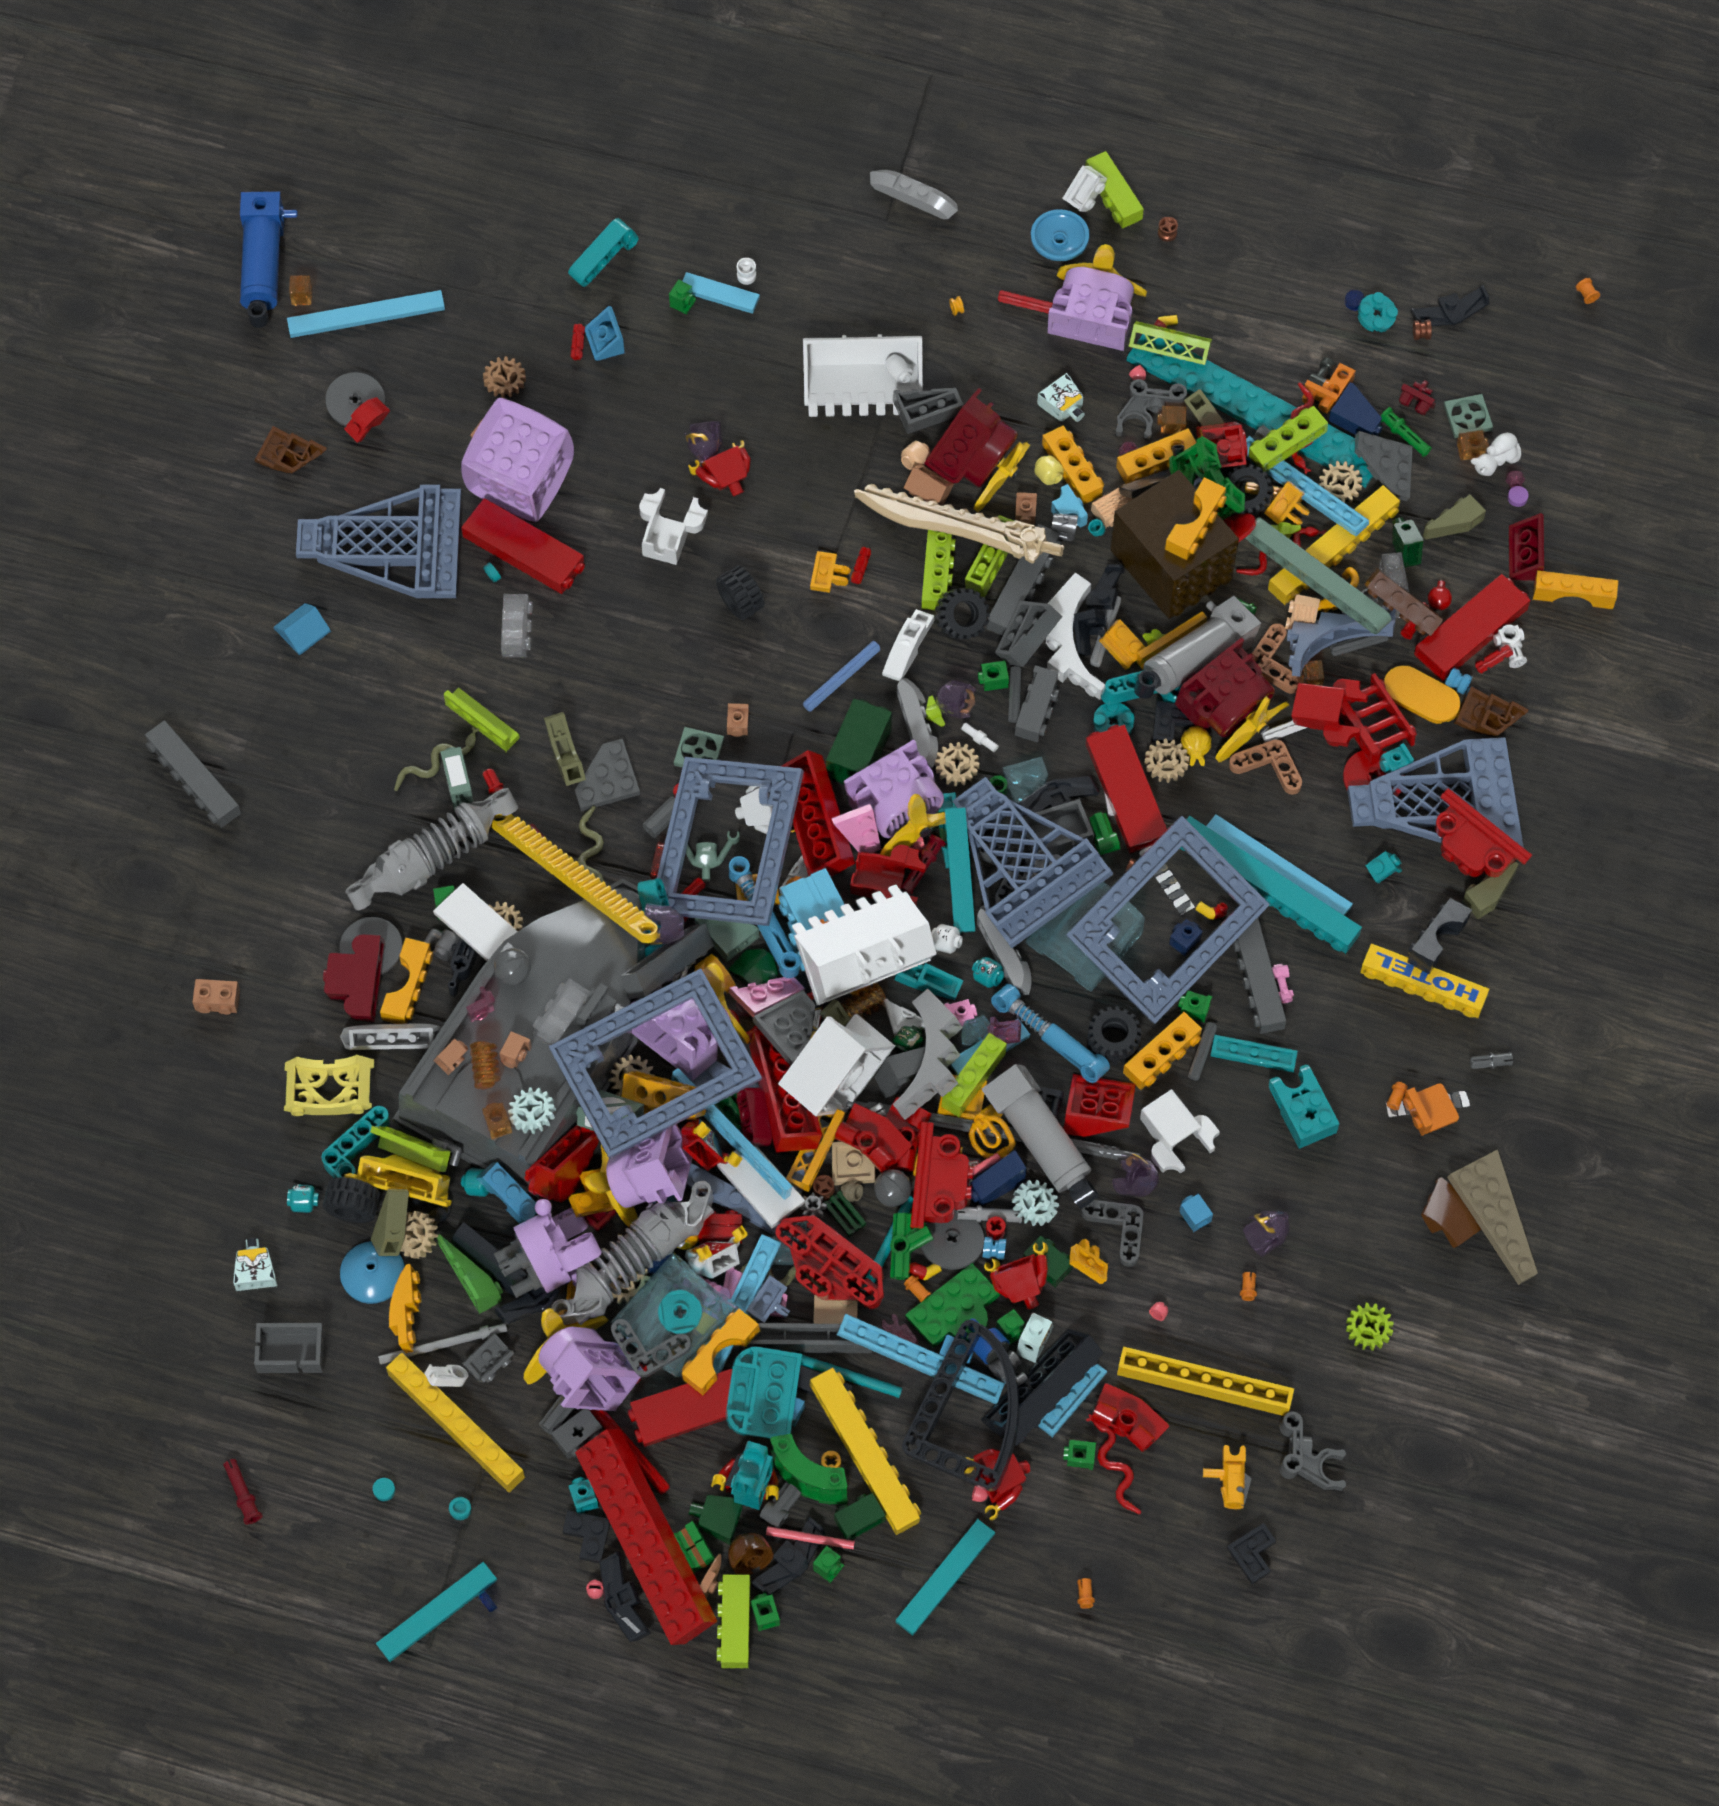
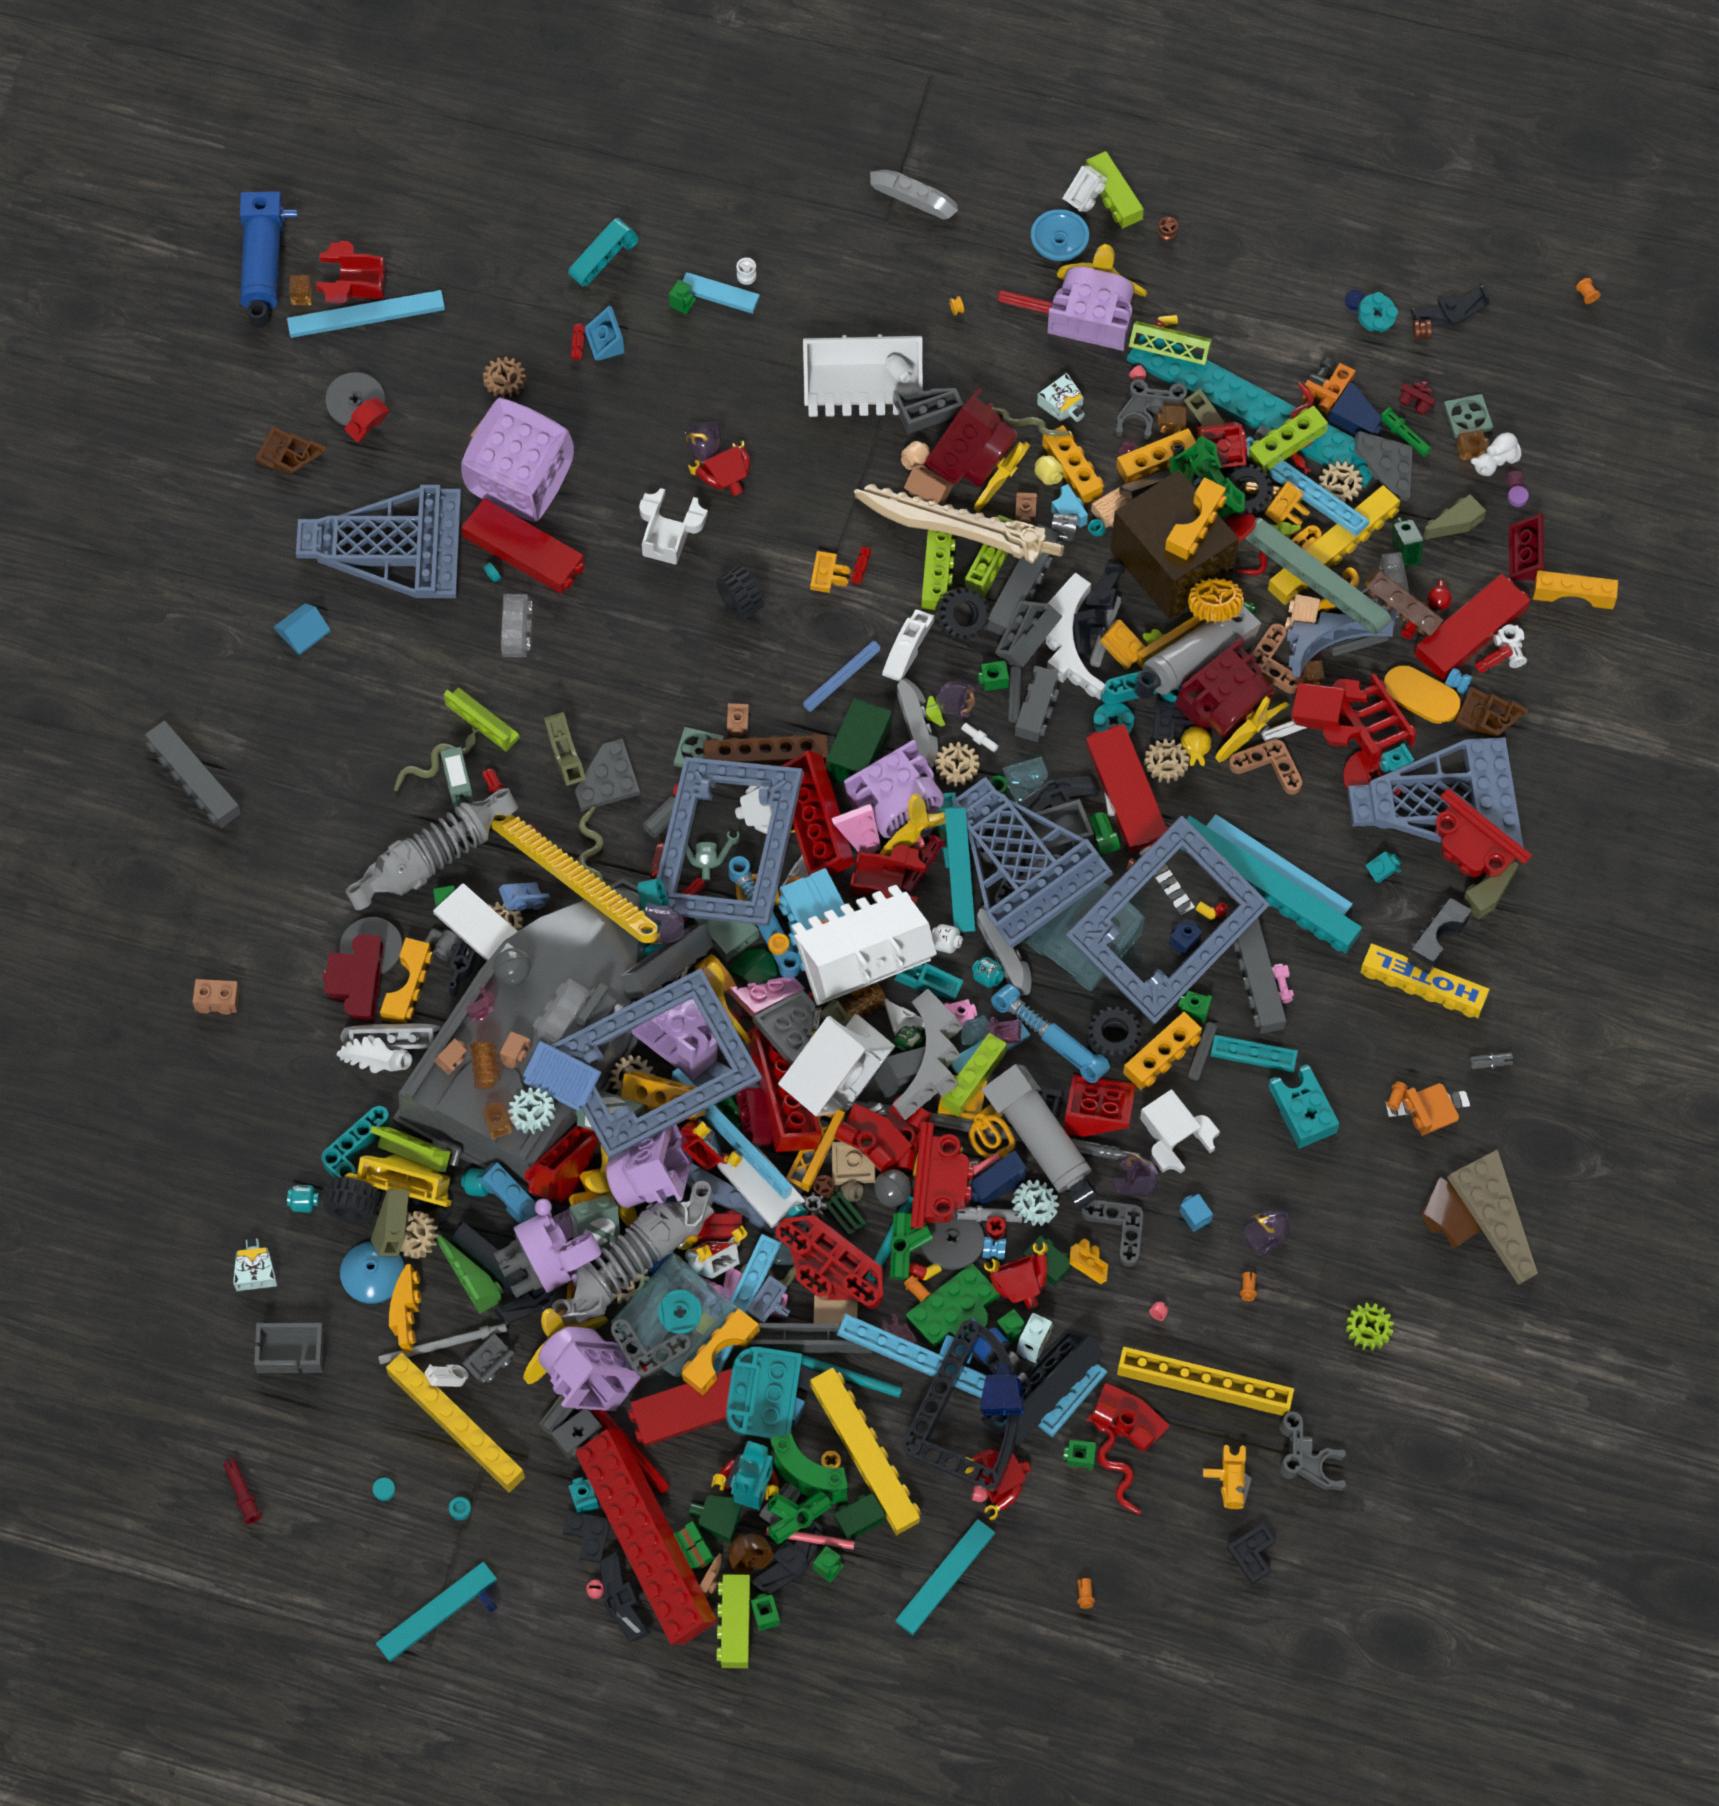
(306, 1068): light yellow fence -> none
(359, 277): none -> red piece
(375, 1055): none -> white plant
(523, 896): none -> medium blue bracket
(561, 1076): none -> medium blue window
(596, 1217): none -> sand green brick
(774, 744): none -> reddish brown brick
(778, 944): none -> light orange tile
(788, 1512): none -> green piece
(796, 1211): none -> teal tile
(1002, 1393): none -> clear blue torso
(1028, 421): none -> olive animal
(1215, 600): none -> light orange gear
(1301, 537): none -> light orange beam

